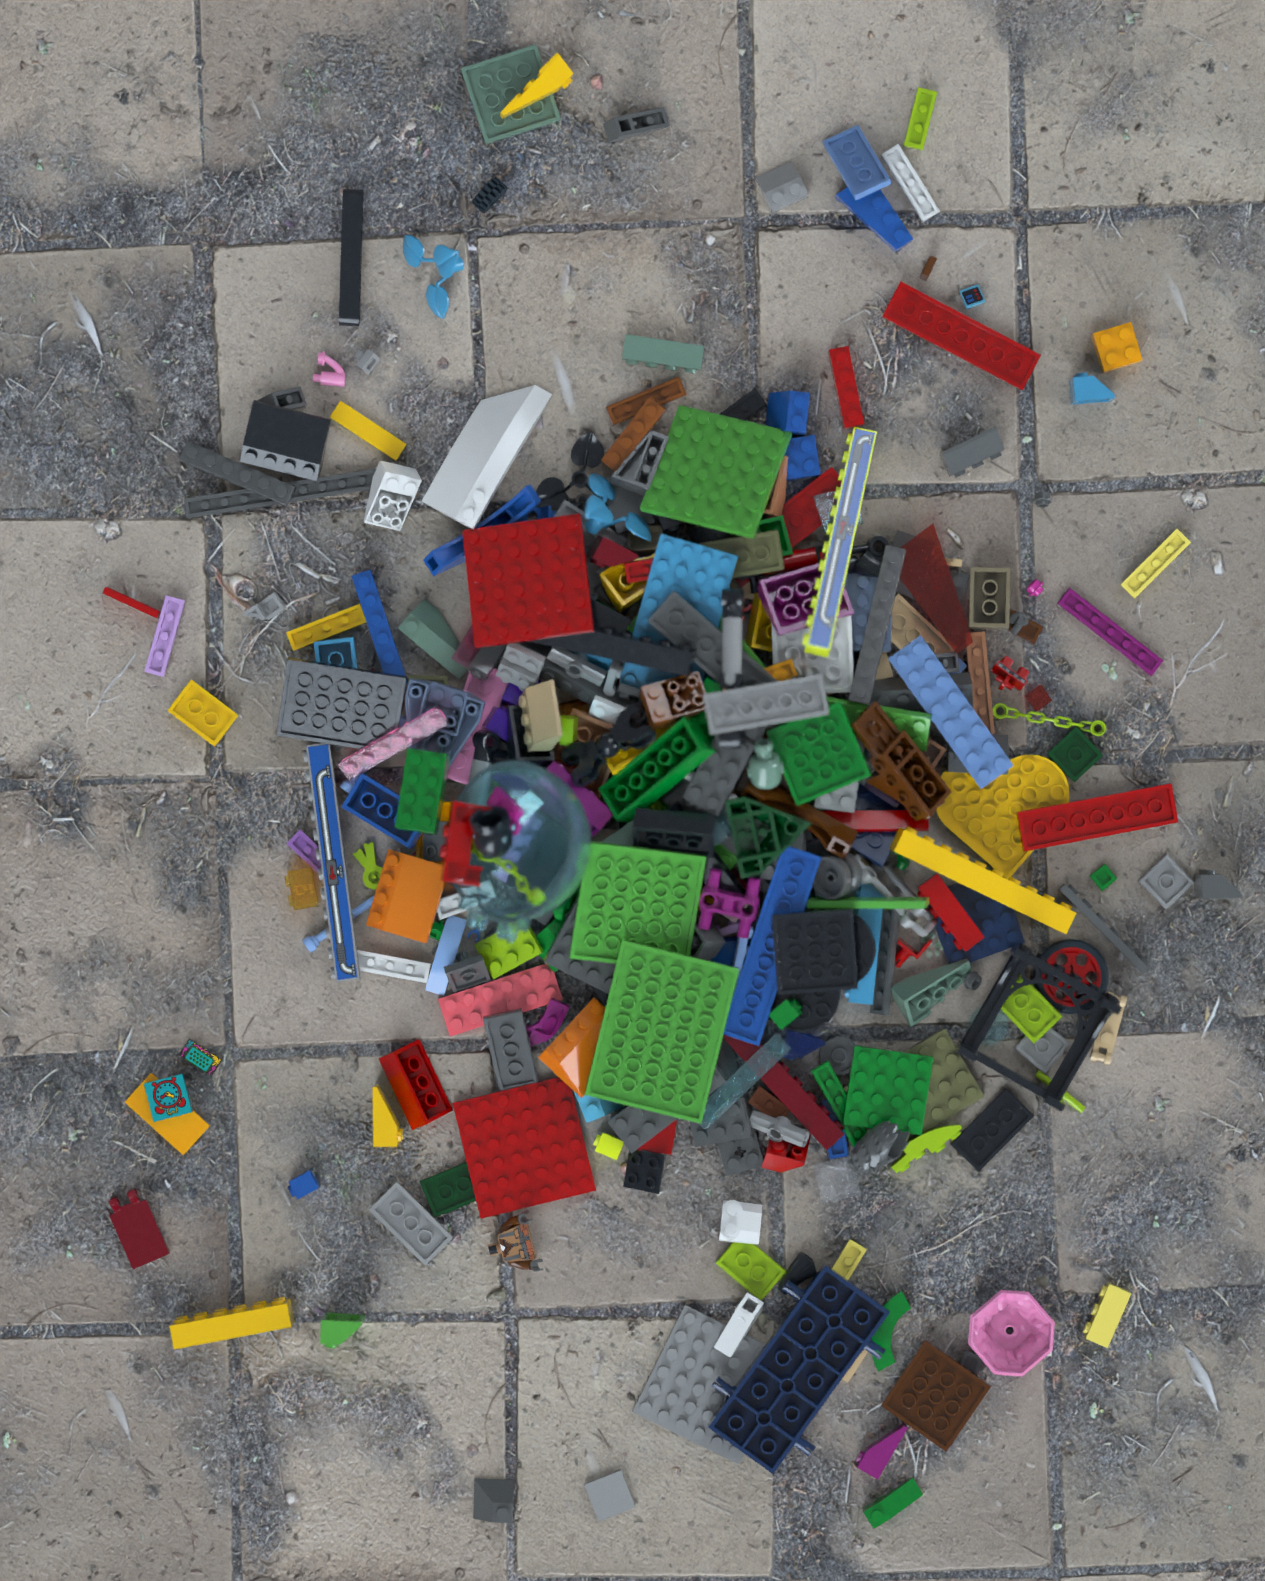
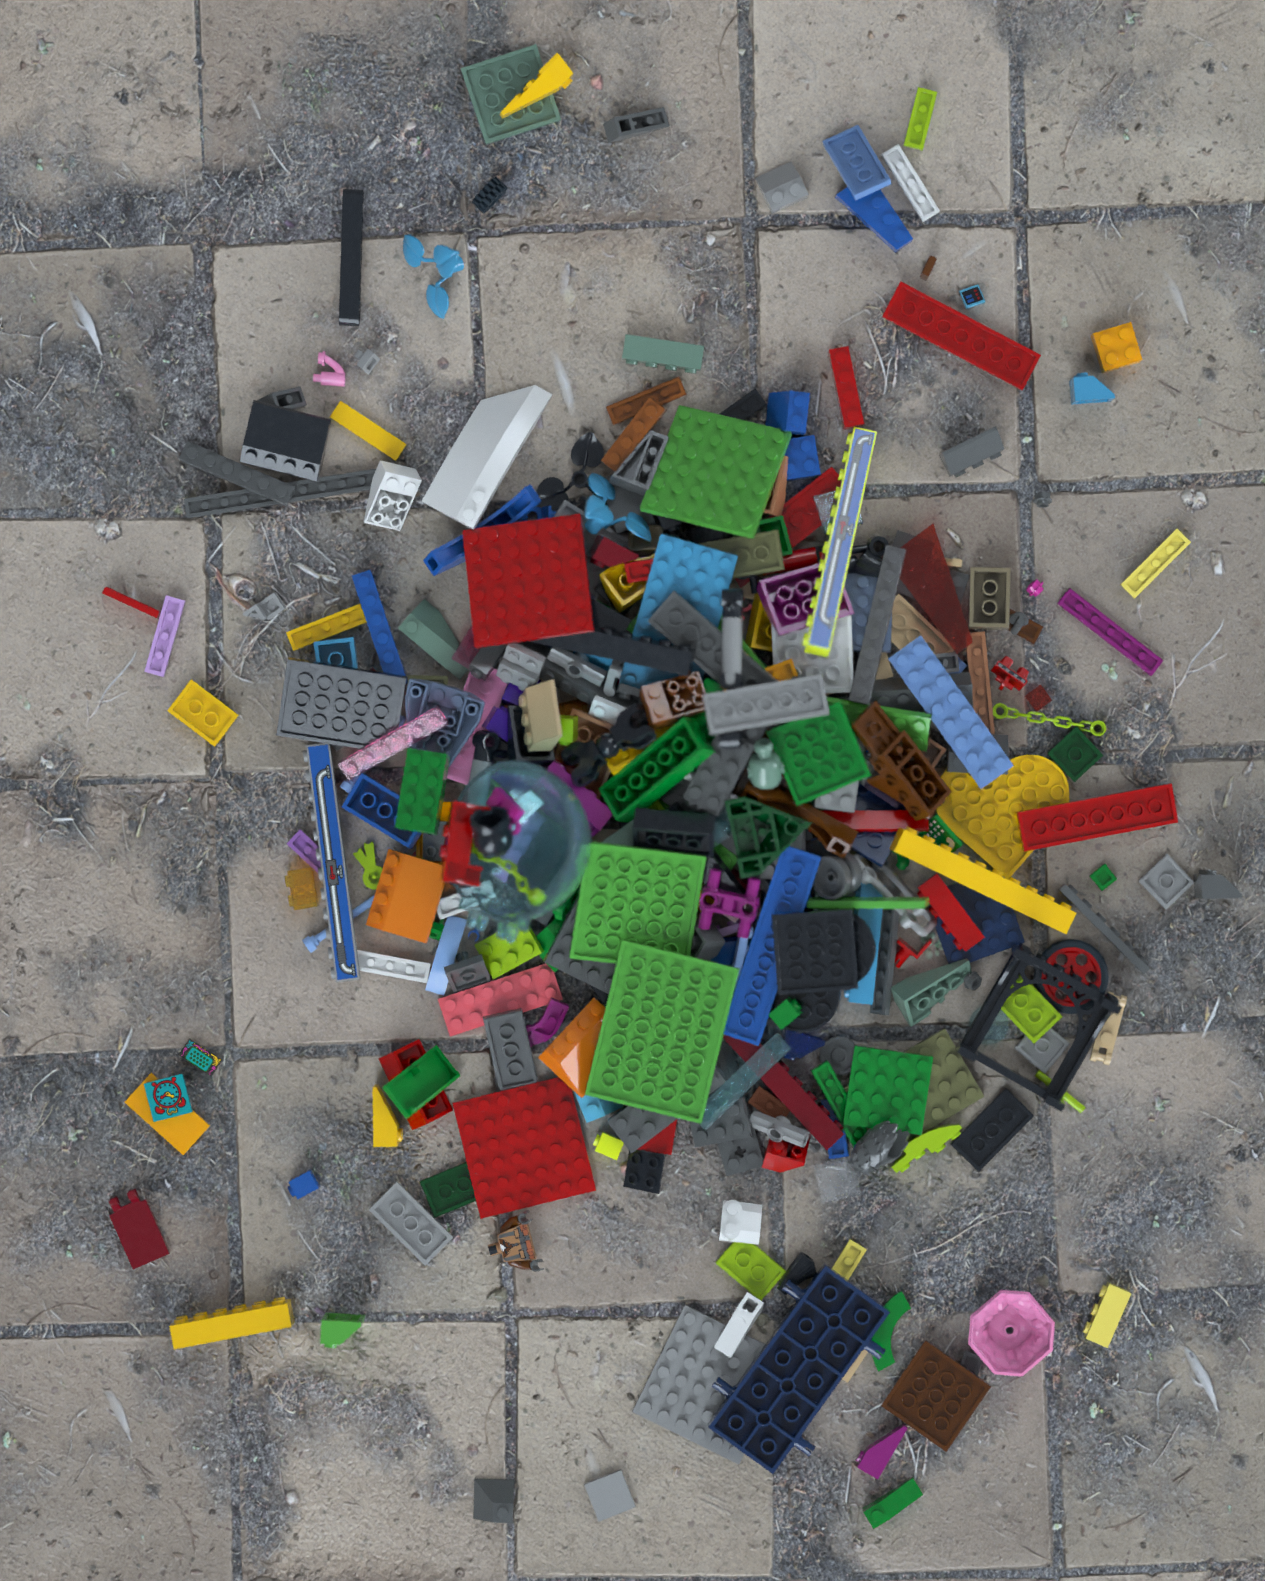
(421, 1082): none -> green container
(941, 833): none -> green slope

